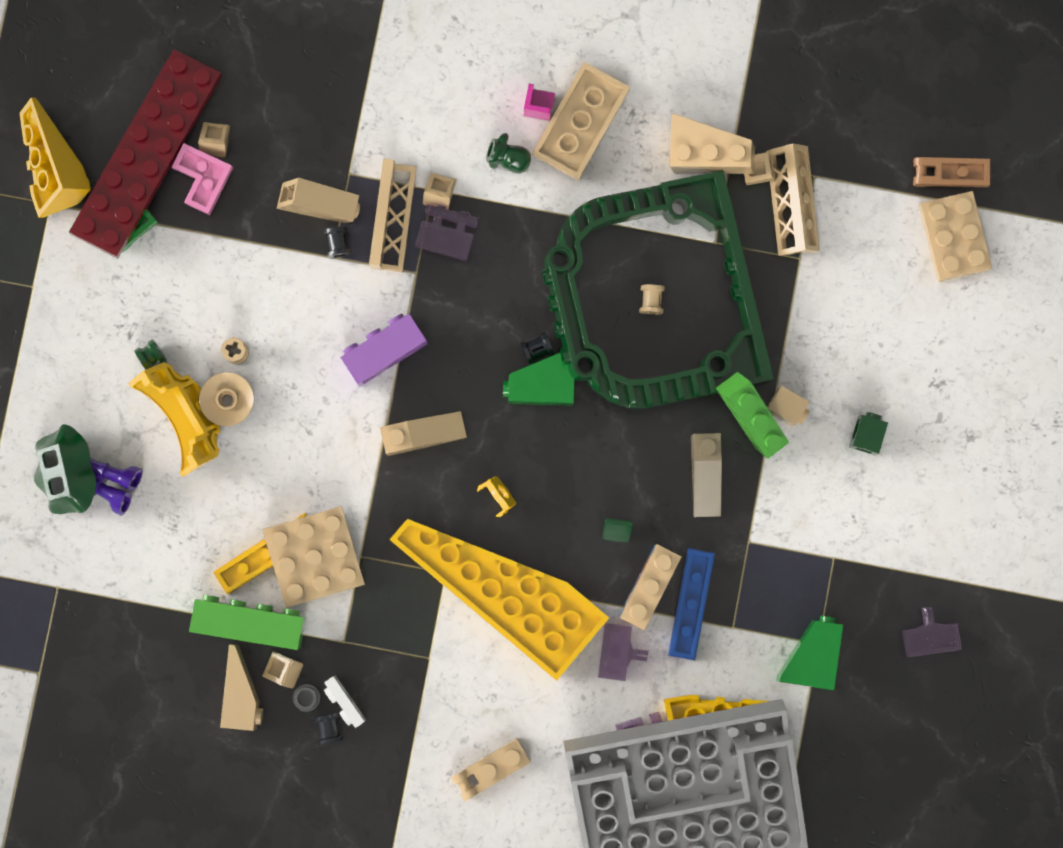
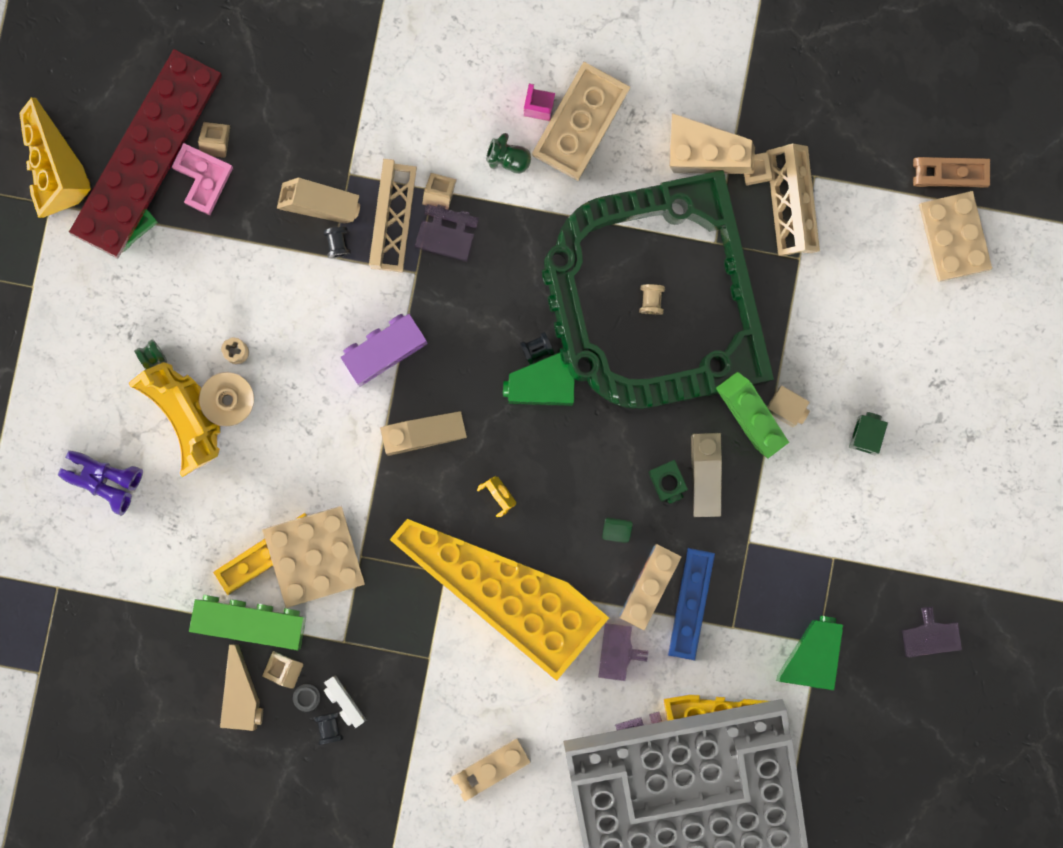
(73, 468): dark green piece -> none
(668, 469): none -> dark green brick

